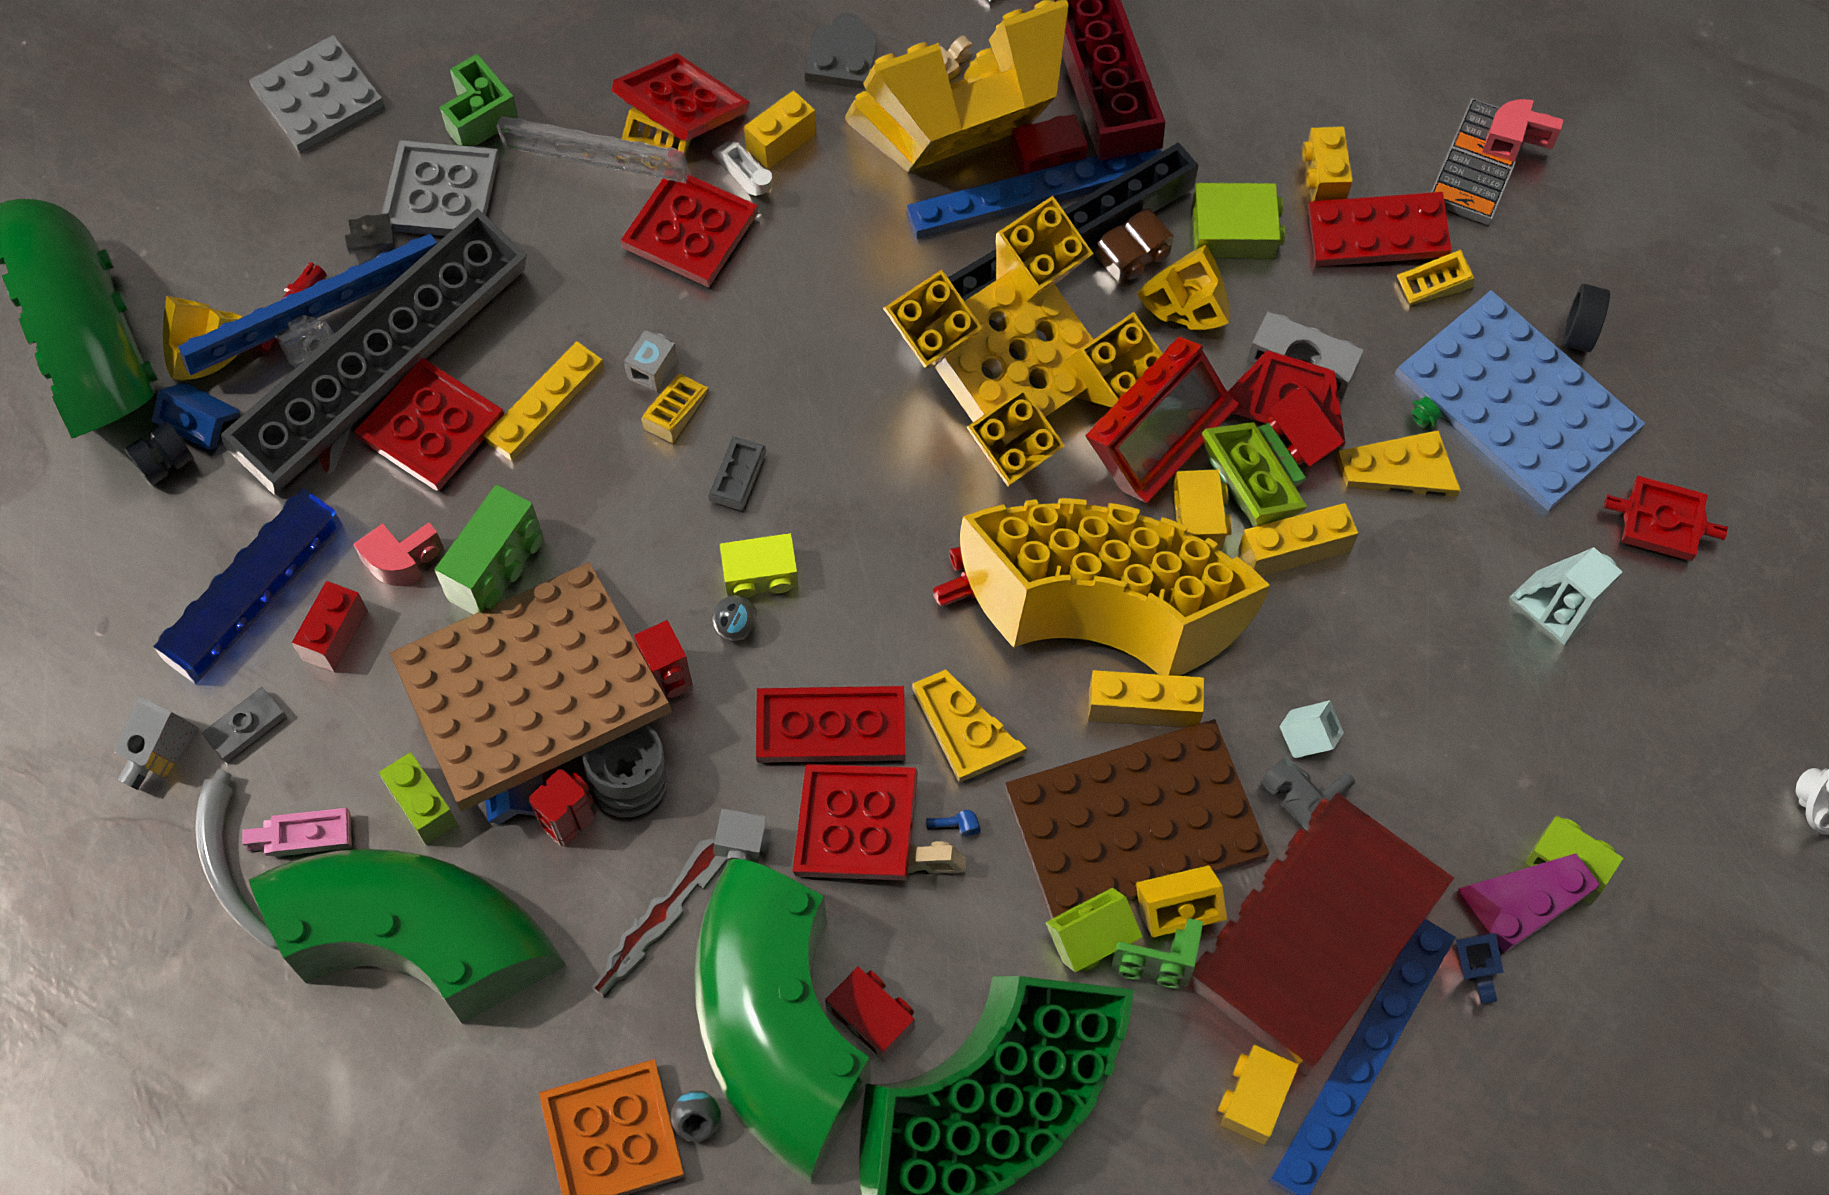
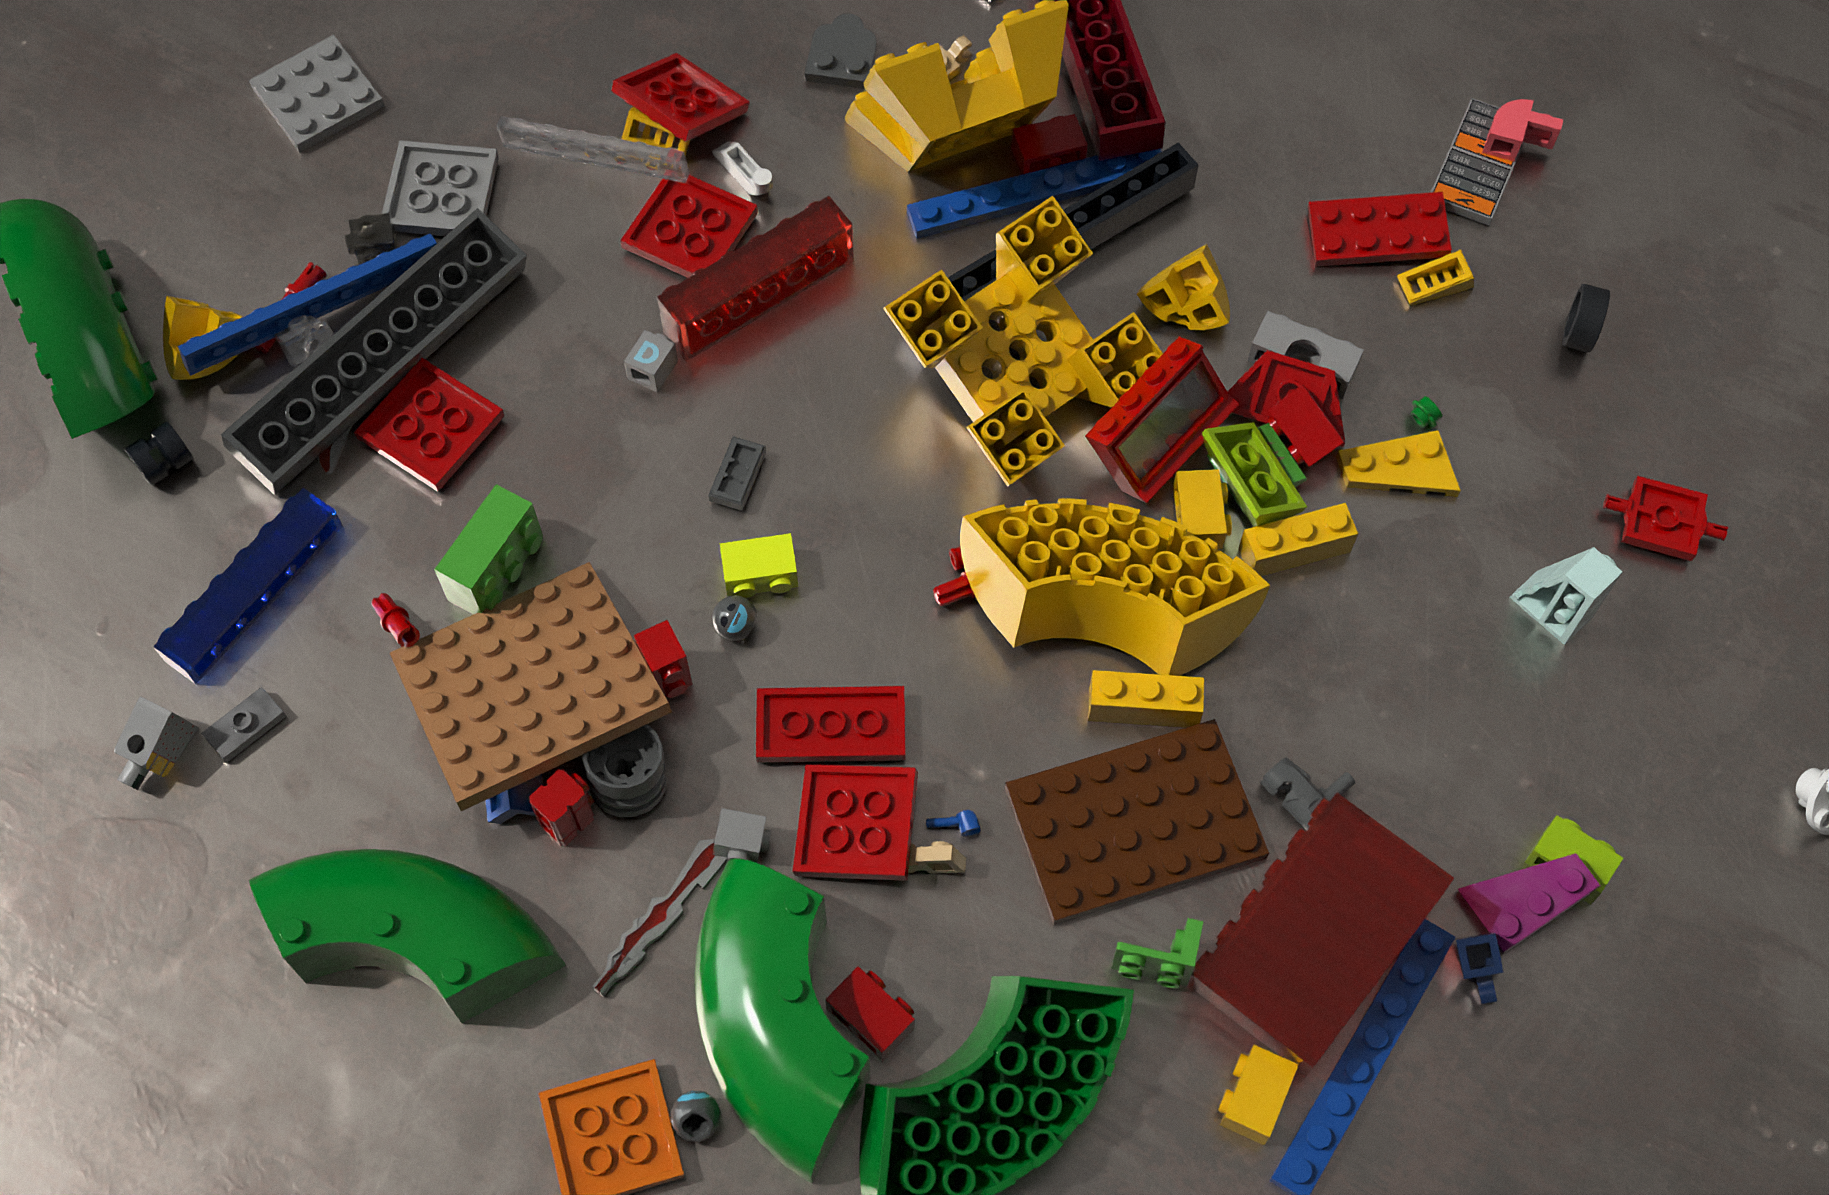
(193, 413): blue panel -> none
(209, 837): light grey animal -> none
(301, 833): bright pink hinge -> none
(330, 626): red brick -> none
(395, 561): coral brick -> none
(395, 620): none -> red axle
(418, 798): lime brick -> none
(479, 103): bright green brick -> none
(543, 401): yellow plate -> none
(671, 430): yellow slope -> none
(756, 277): none -> clear red brick
(780, 129): yellow brick -> none
(963, 728): yellow wing -> none
(1093, 930): lime brick -> none
(1134, 245): reddish brown brick -> none
(1174, 898): yellow brick -> none
(1238, 219): lime brick -> none
(1311, 729): light aqua panel -> none
(1327, 164): yellow brick -> none
(1520, 400): medium blue plate -> none

